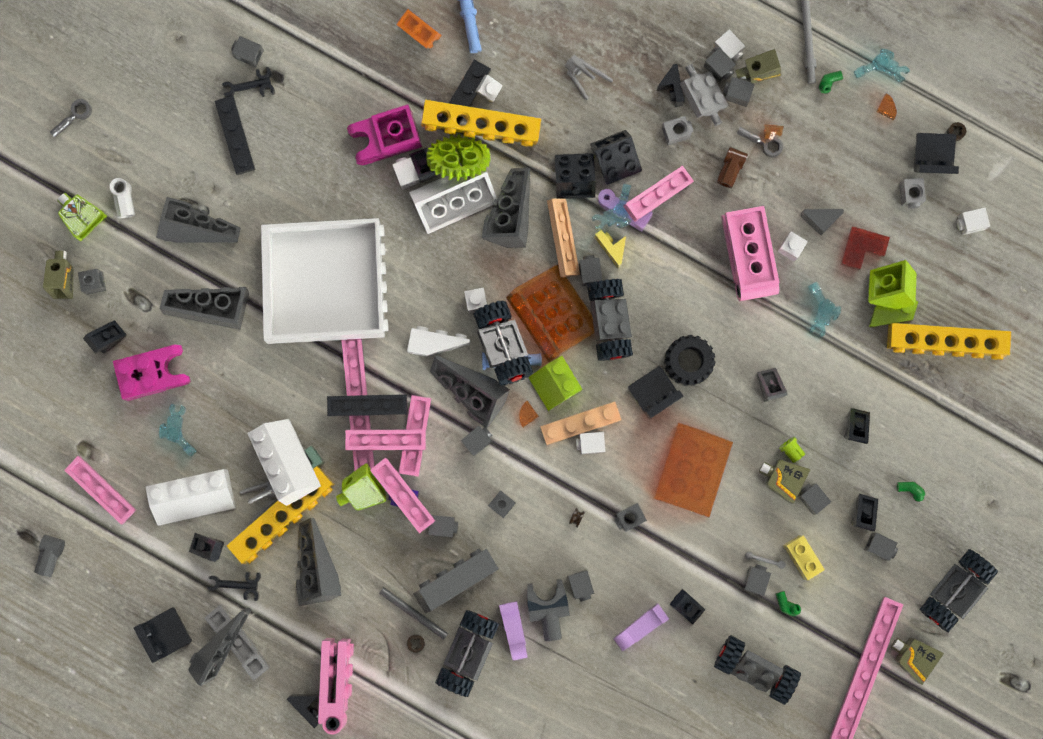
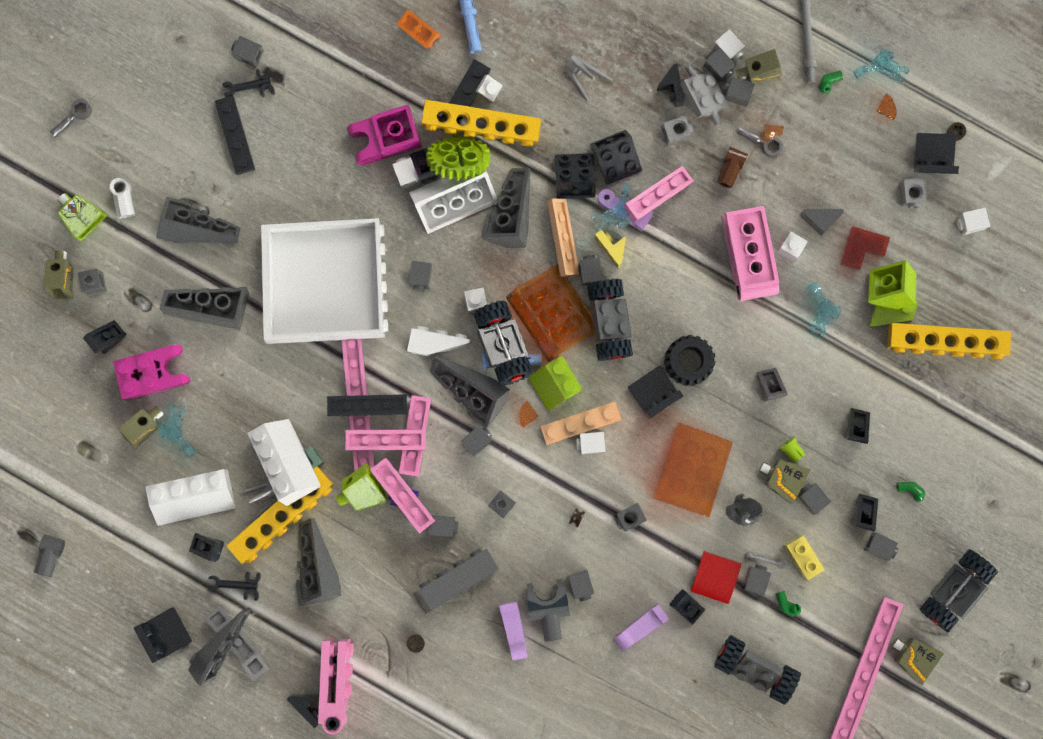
(100, 490): bright pink plate -> none
(137, 434): none -> olive torso
(413, 613): dark grey bar -> none
(420, 275): none -> dark grey brick
(467, 653): plate -> none
(716, 577): none -> red slope
(744, 511): none -> dark grey hair

